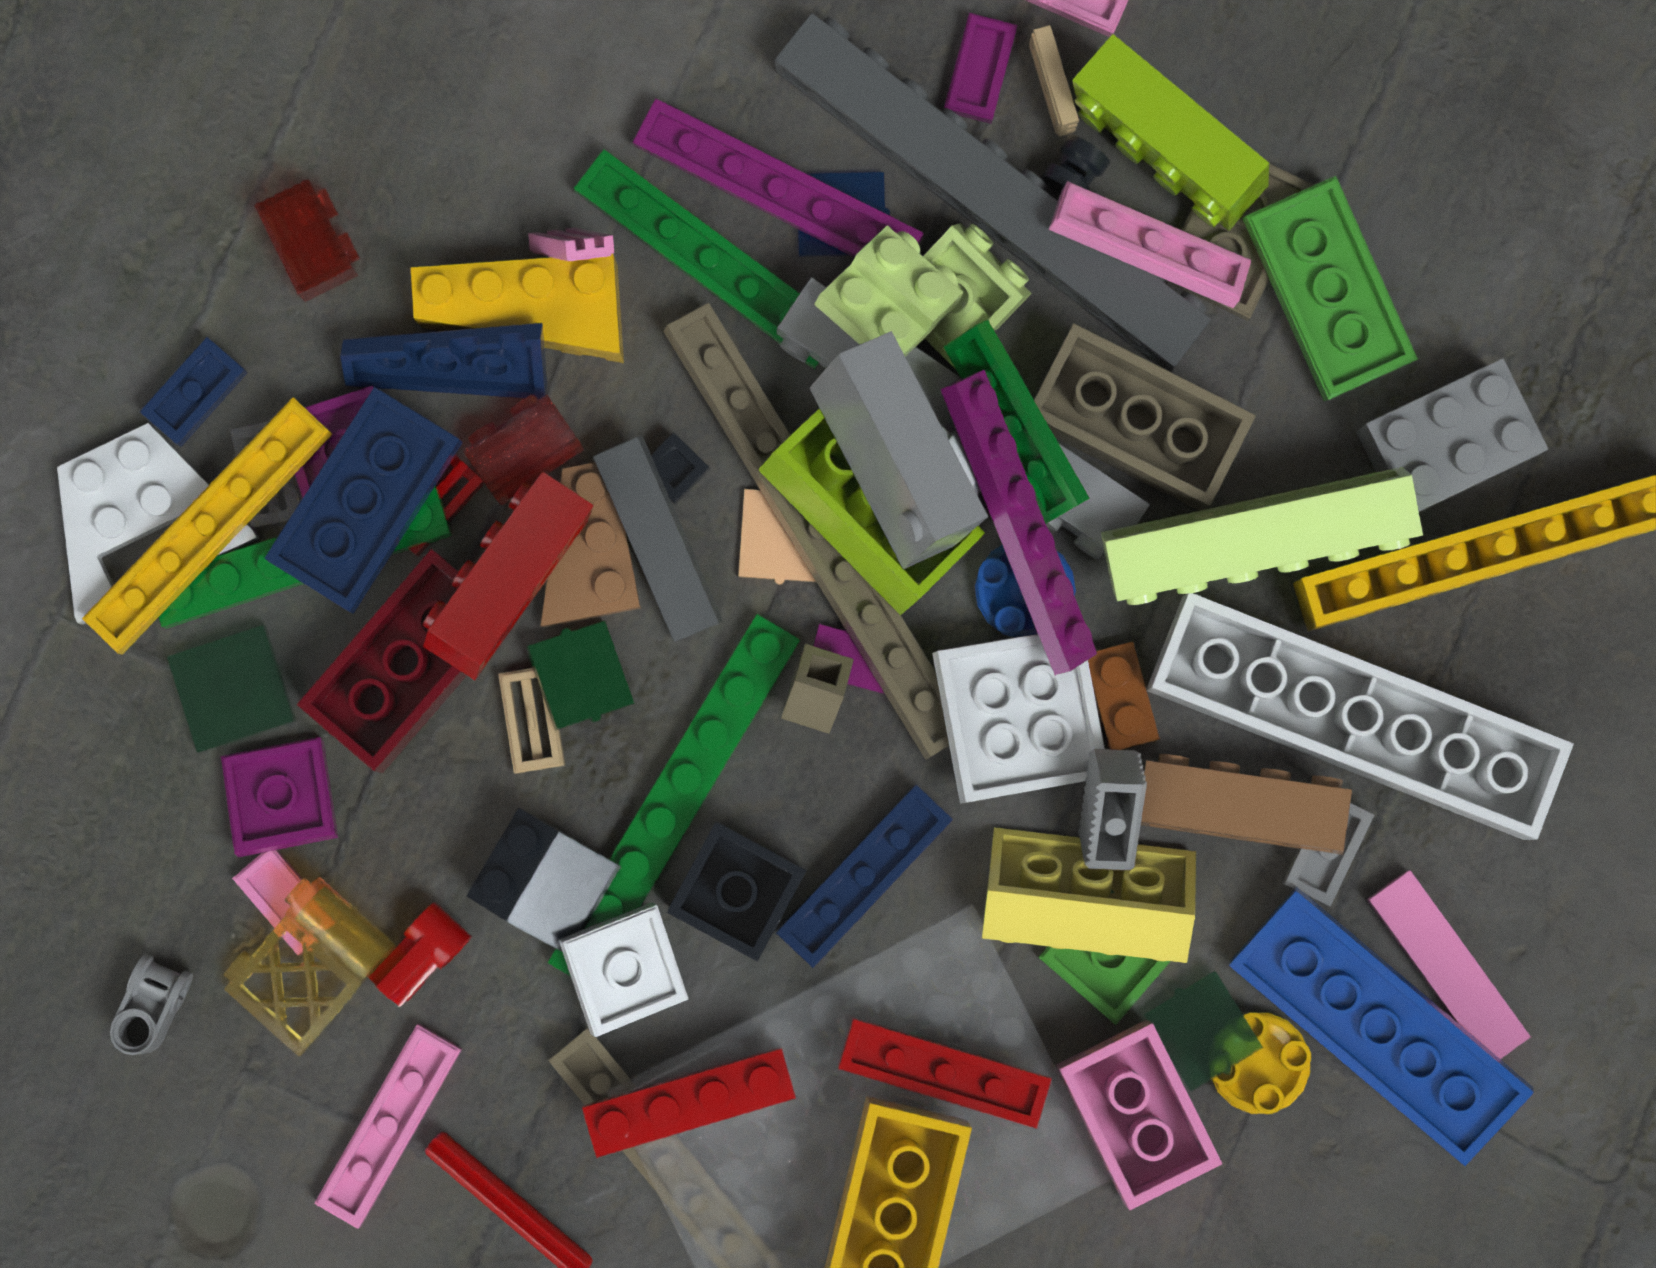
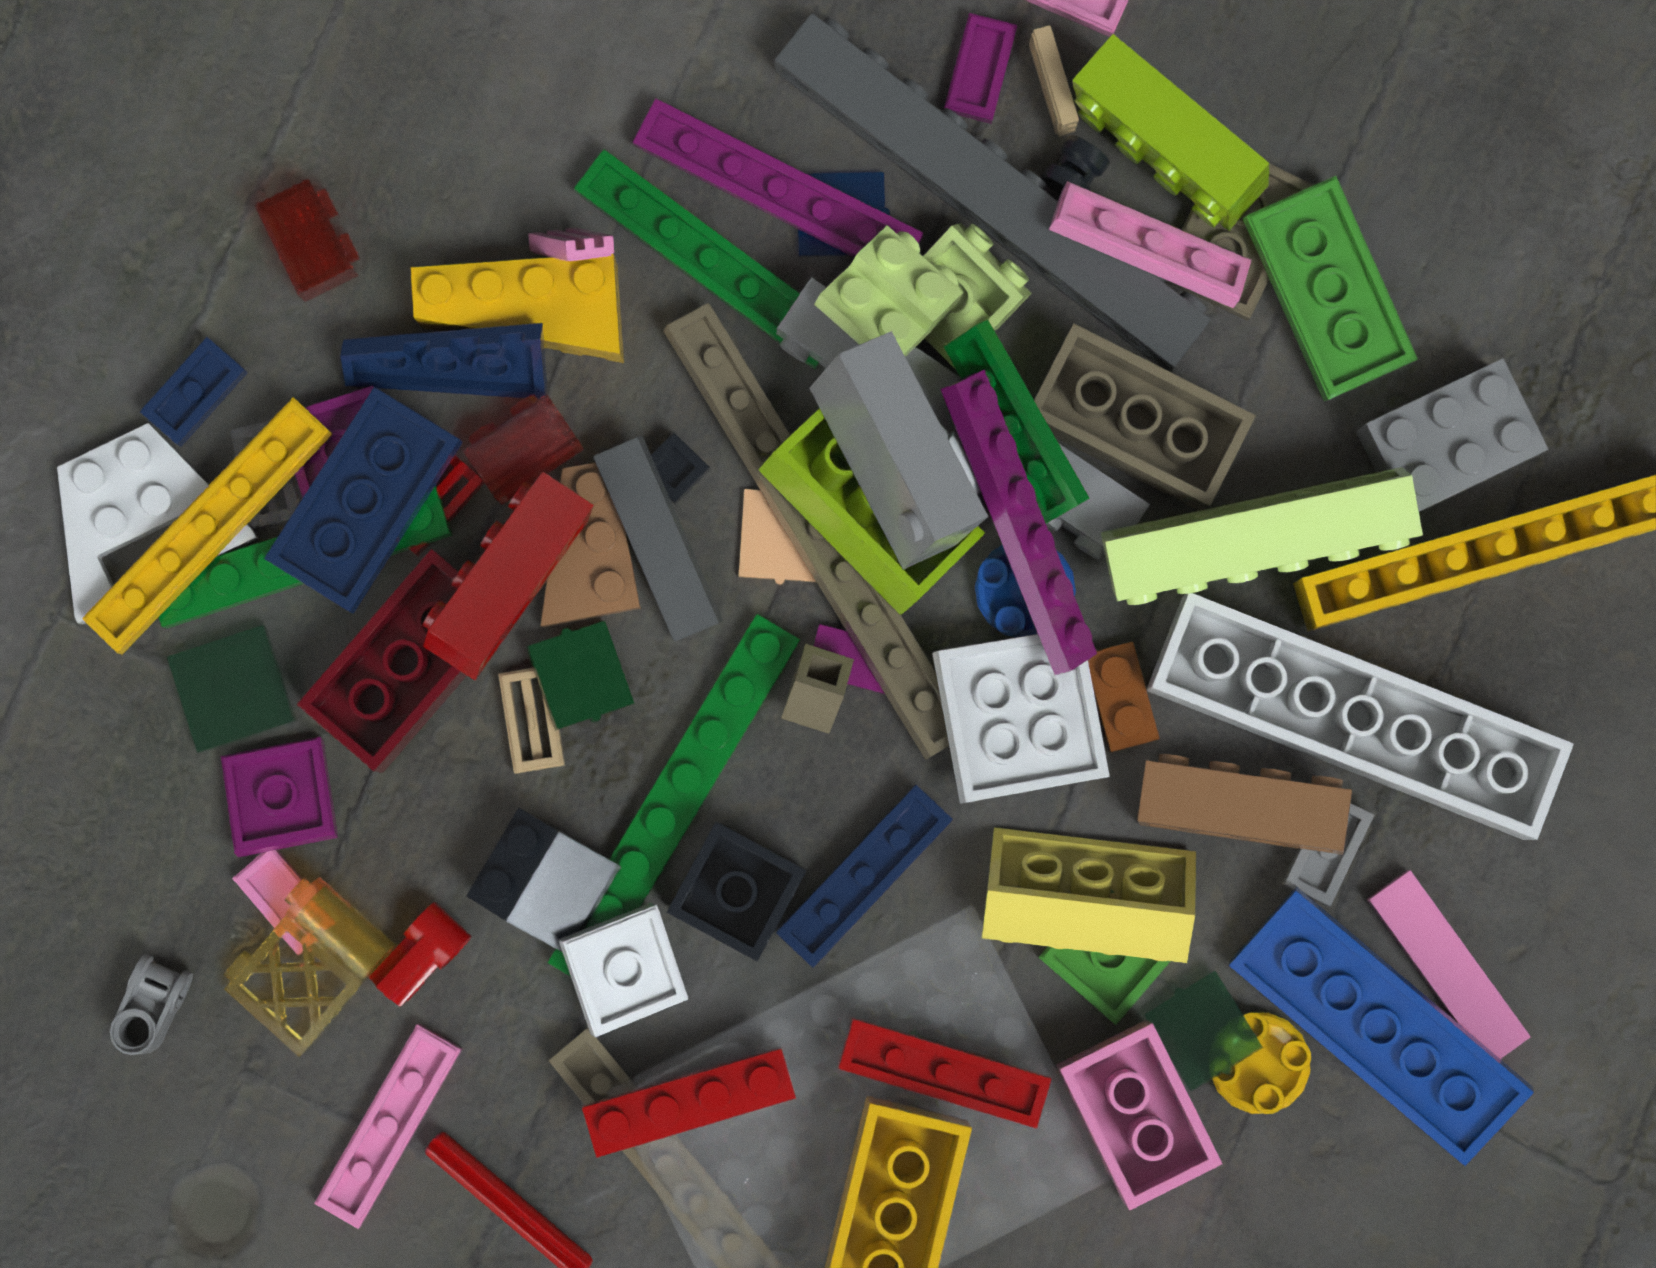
(1112, 809): light grey brick -> none

